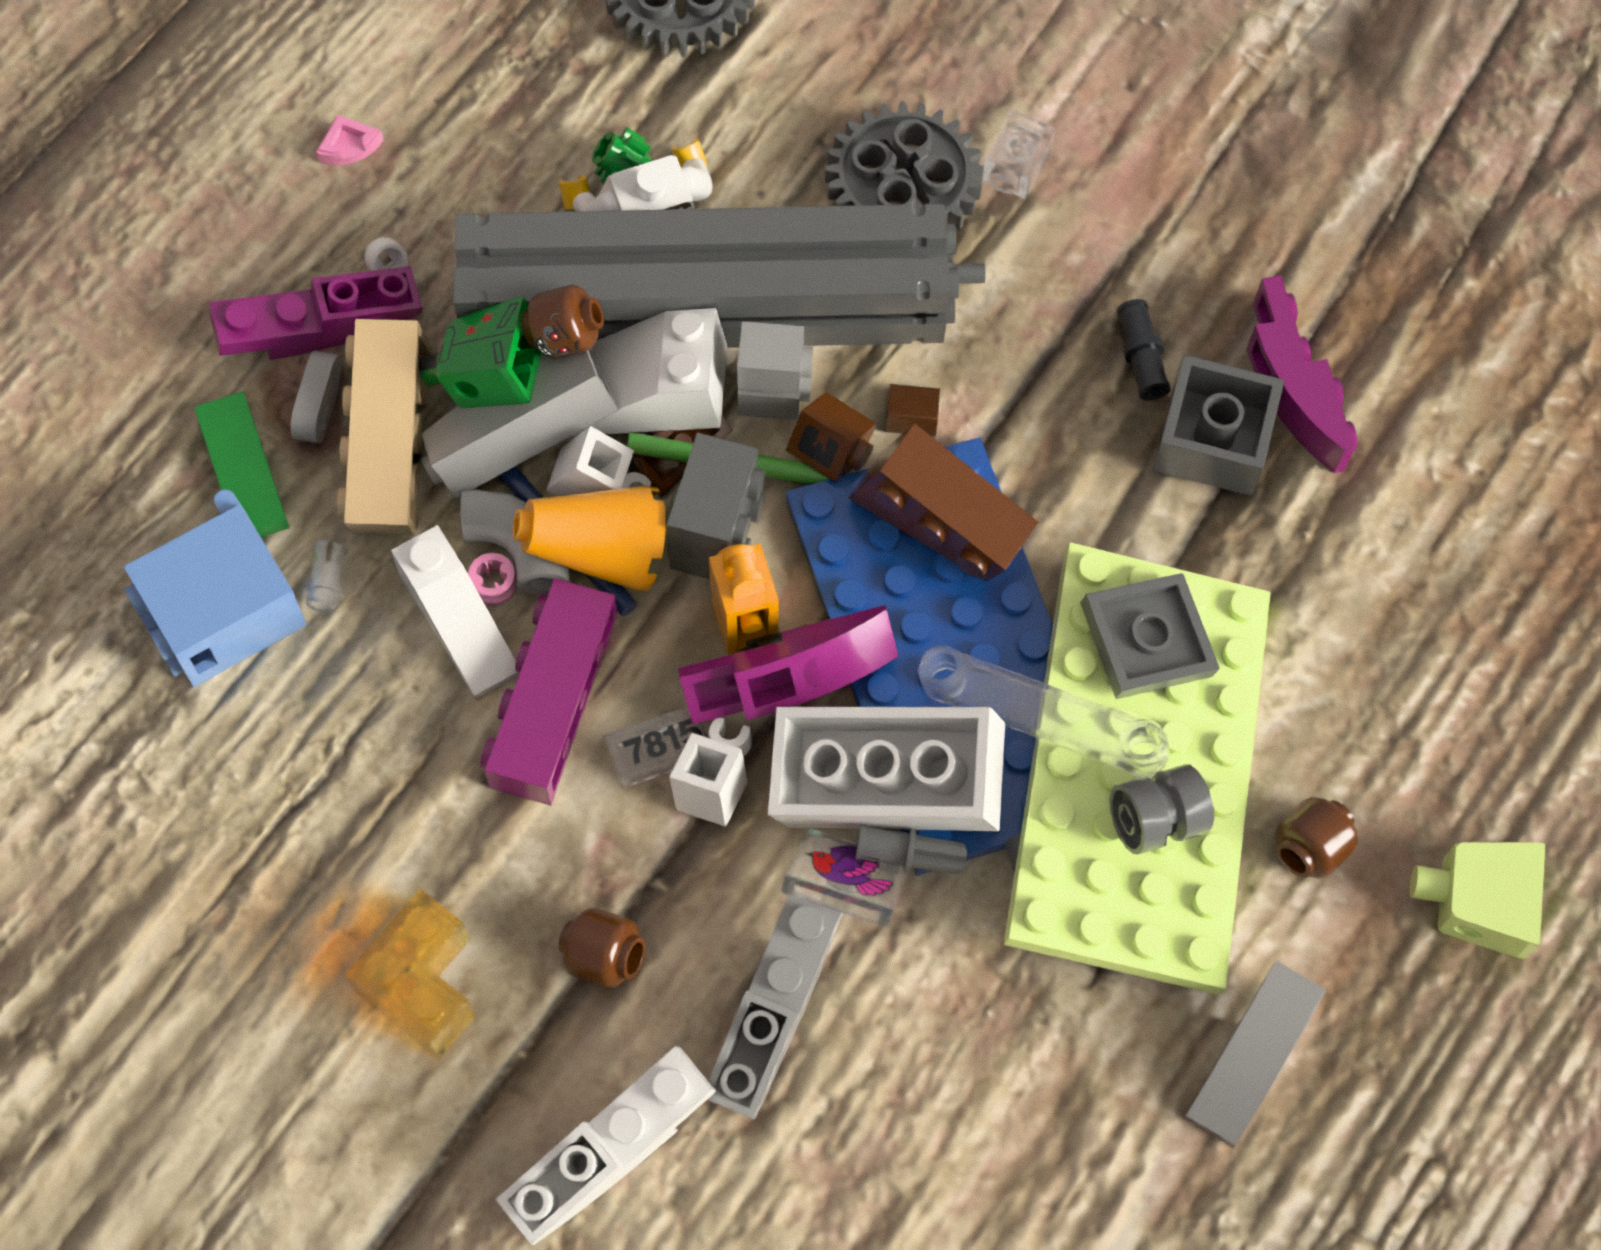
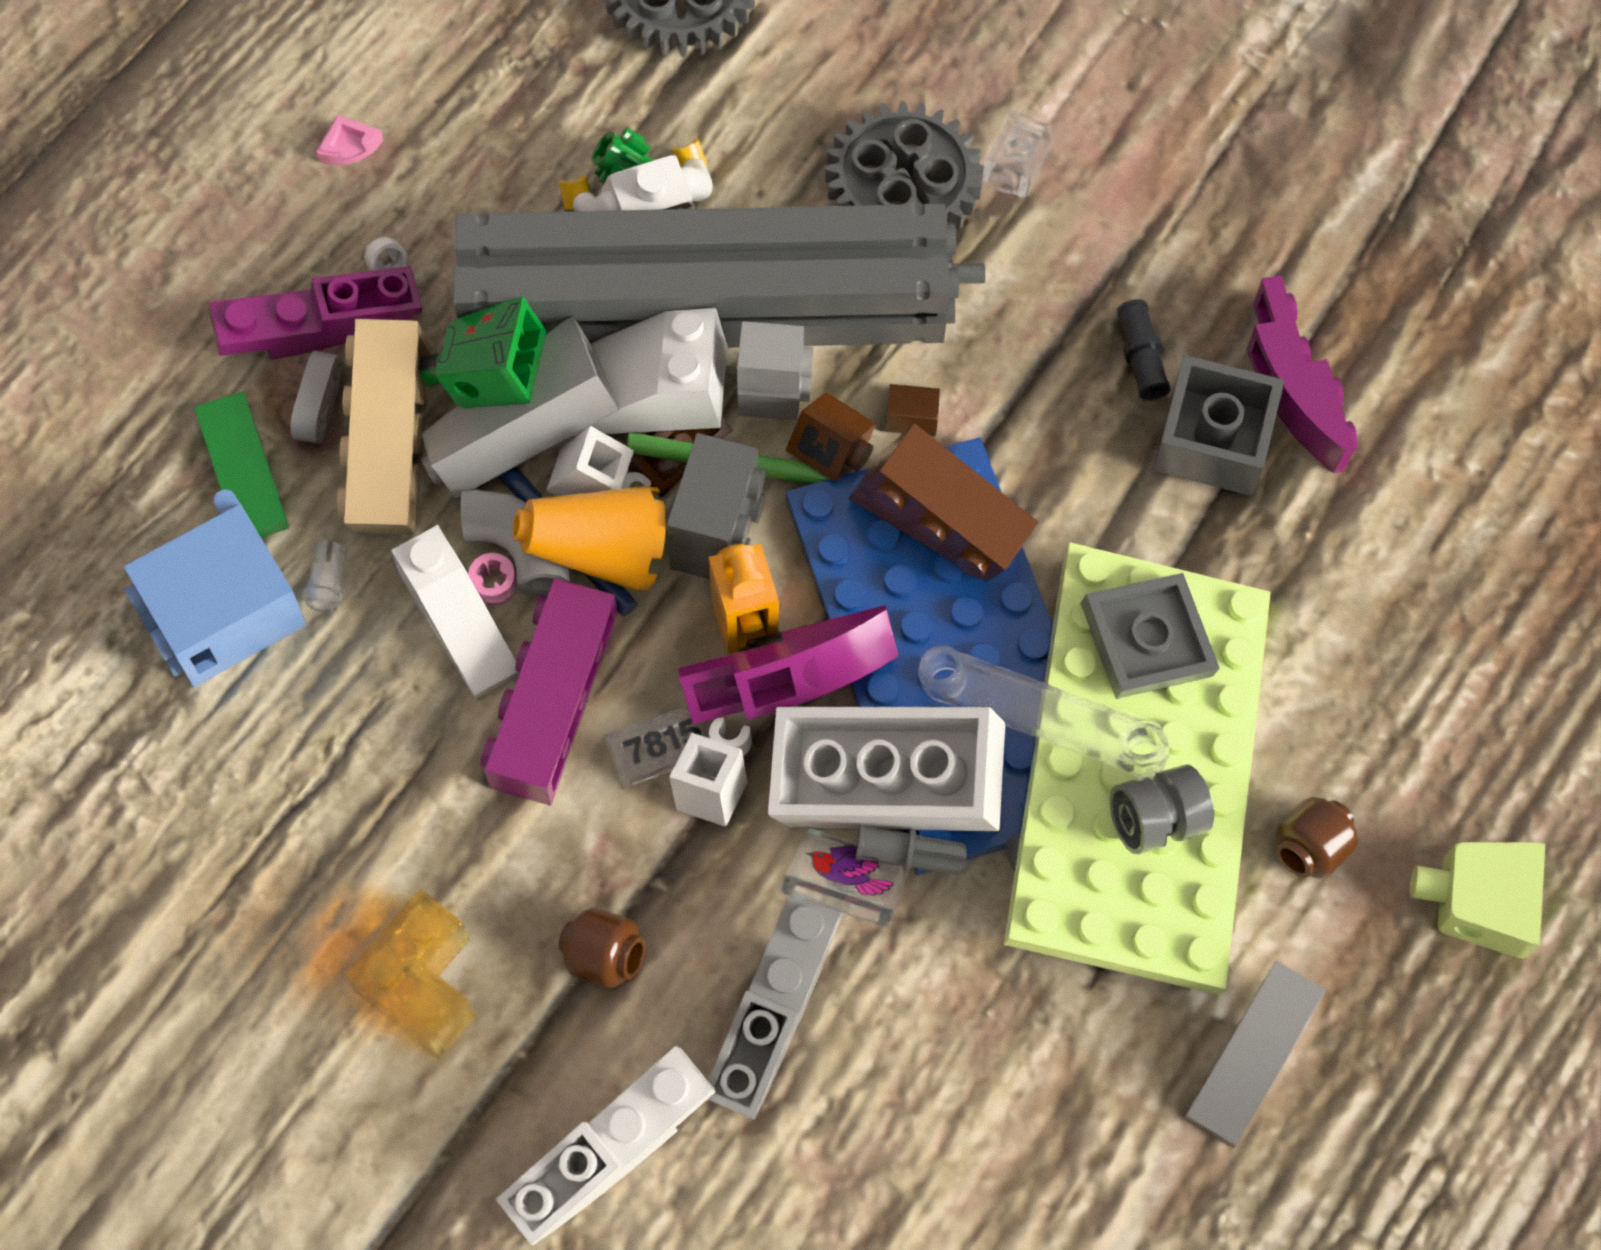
(562, 321): reddish brown head -> none

